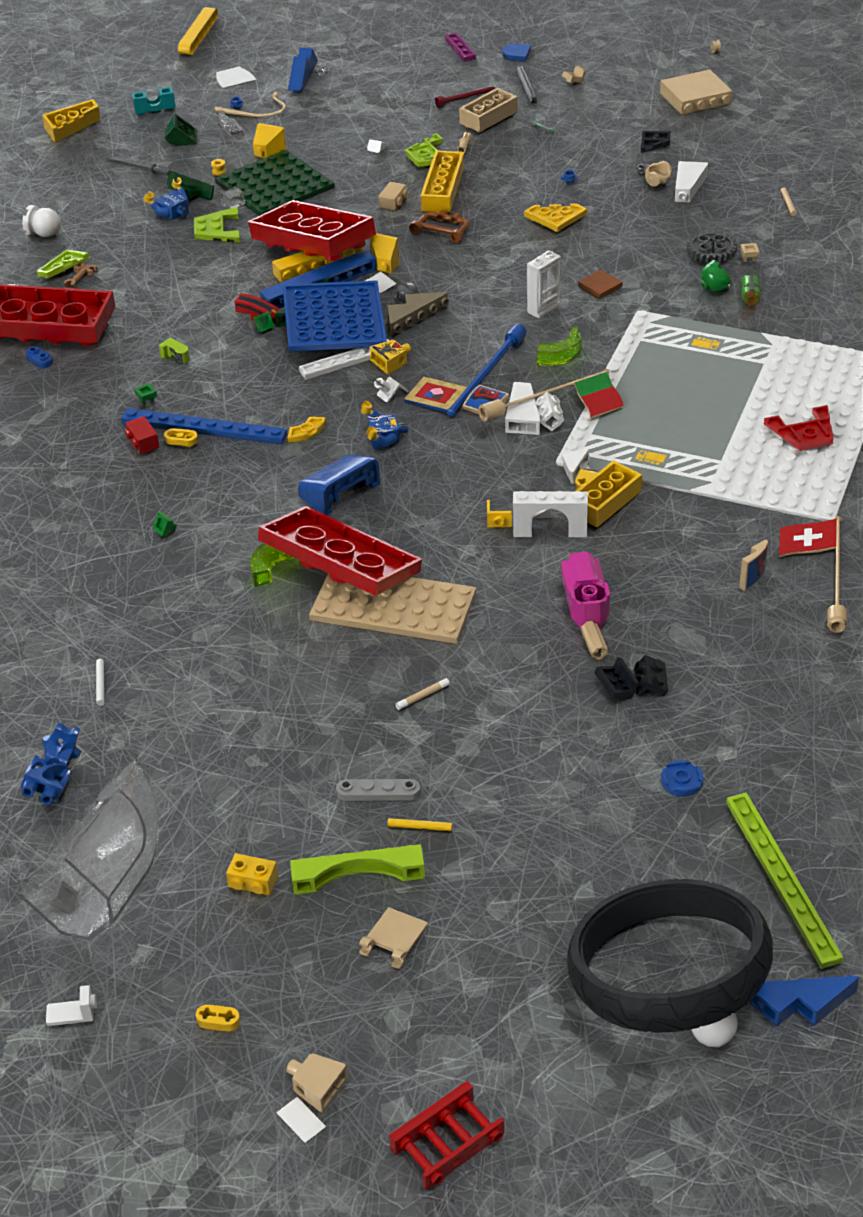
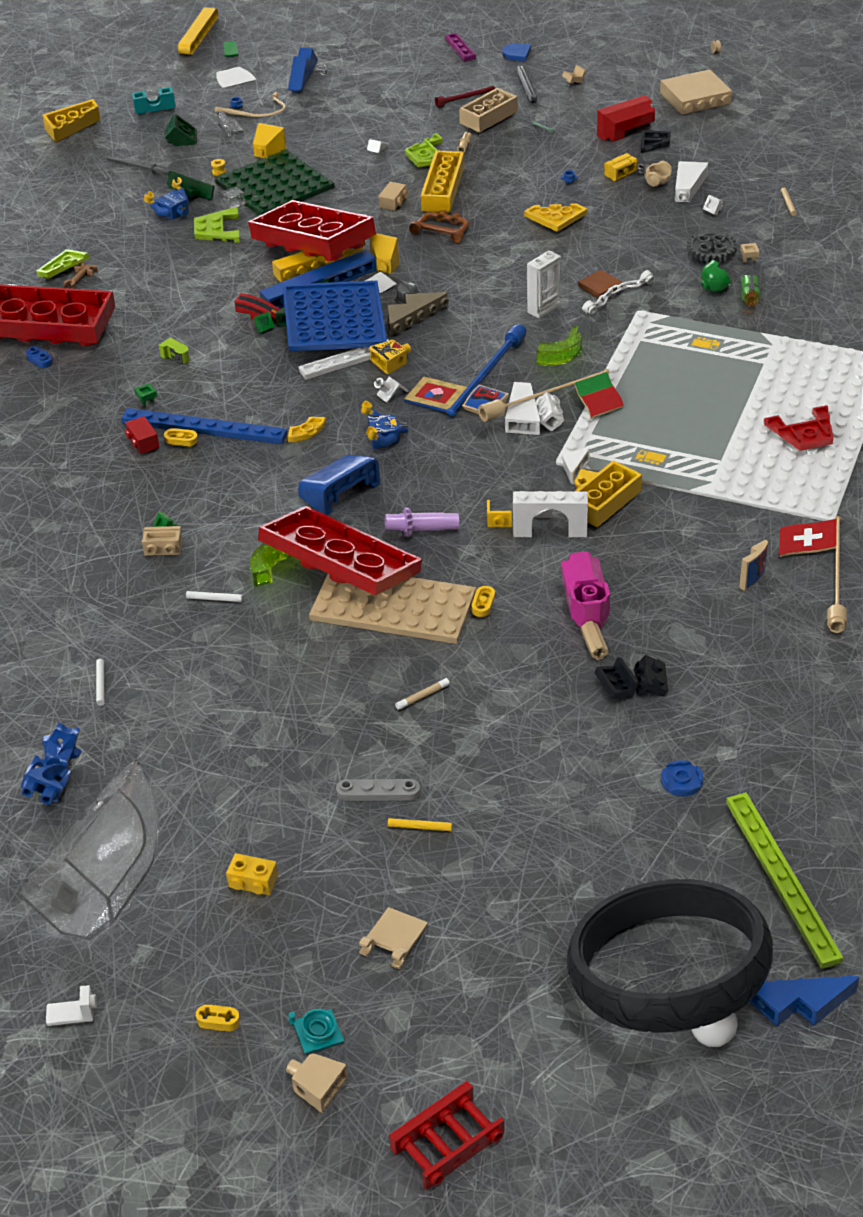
(41, 221): white tile -> none
(162, 540): none -> tan hinge
(214, 596): none -> white bar
(230, 49): none -> green slope
(301, 1119): white sticker -> none
(316, 1030): none -> teal hat
(400, 862): lime arch -> none
(411, 522): none -> lavender gear
(483, 601): none -> yellow plate
(590, 307): none -> white piece
(620, 167): none -> yellow brick
(624, 117): none -> red brick
(713, 205): none -> white tile

